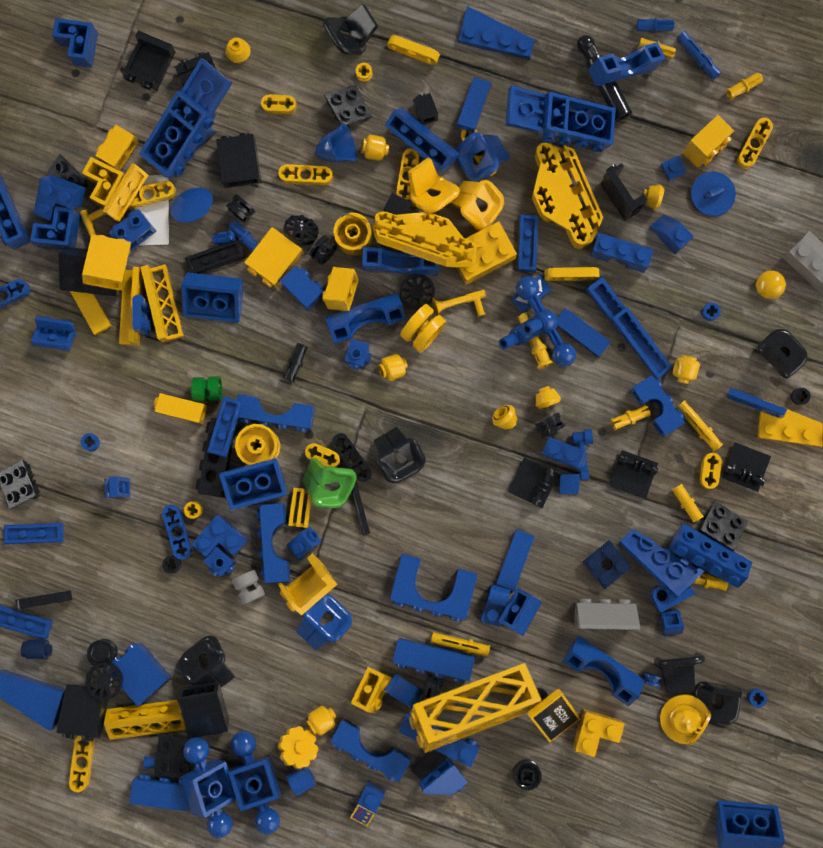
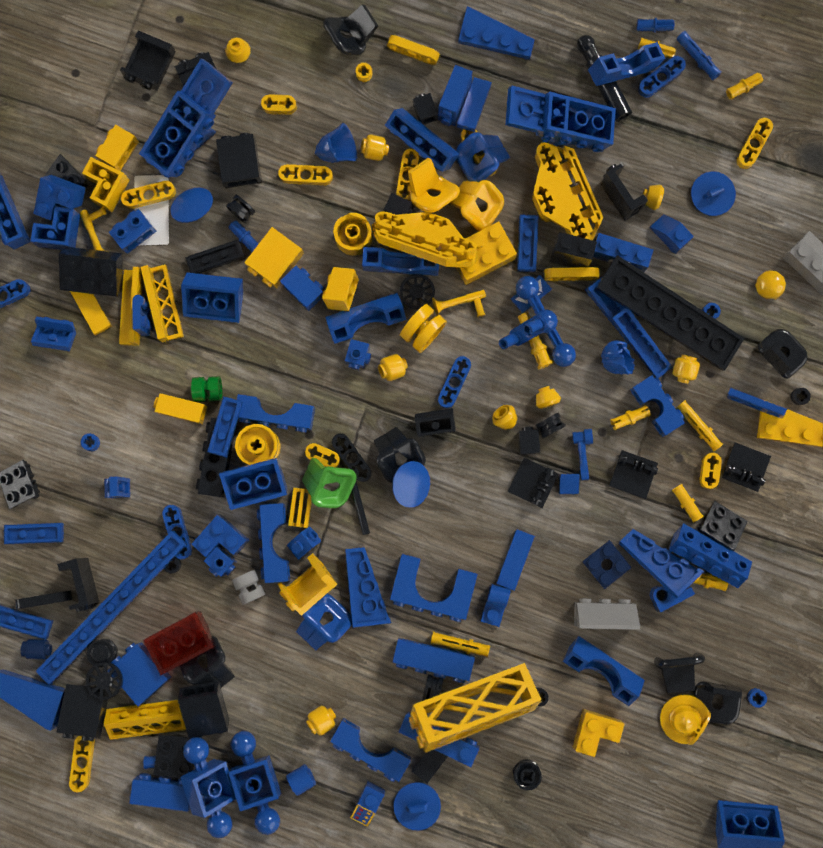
(79, 37): blue brick -> none
(83, 582): none -> black panel
(106, 262): yellow panel -> none
(111, 607): none -> blue plate
(125, 192): yellow tile -> none
(179, 642): none -> clear red slope
(197, 506): yellow bush -> none
(223, 237): blue piece -> none
(295, 362): black pin -> none
(298, 747): yellow plant -> none
(301, 230): black wheel -> none
(323, 250): black wheel -> none
(347, 105): black hinge -> none
(364, 595): none -> blue wing
(371, 690): yellow brick -> none
(403, 690): blue tile -> none
(411, 484): none -> blue shield
(417, 806): none -> blue shield
(435, 422): none -> black brick
(443, 780): blue slope -> none
(454, 96): none -> blue brick
(465, 371): none -> blue beam
(520, 611): blue brick -> none
(528, 441): none -> black brick
(553, 715): tile -> none
(565, 453): blue brick -> none
(572, 251): none -> black brick
(582, 332): blue tile -> none
(617, 358): none -> blue hair
(652, 679): blue bush -> none
(665, 68): none -> blue beam
(670, 313): none -> black plate
(671, 622): blue slope -> none
(673, 168): blue plate -> none
(708, 142): yellow brick -> none

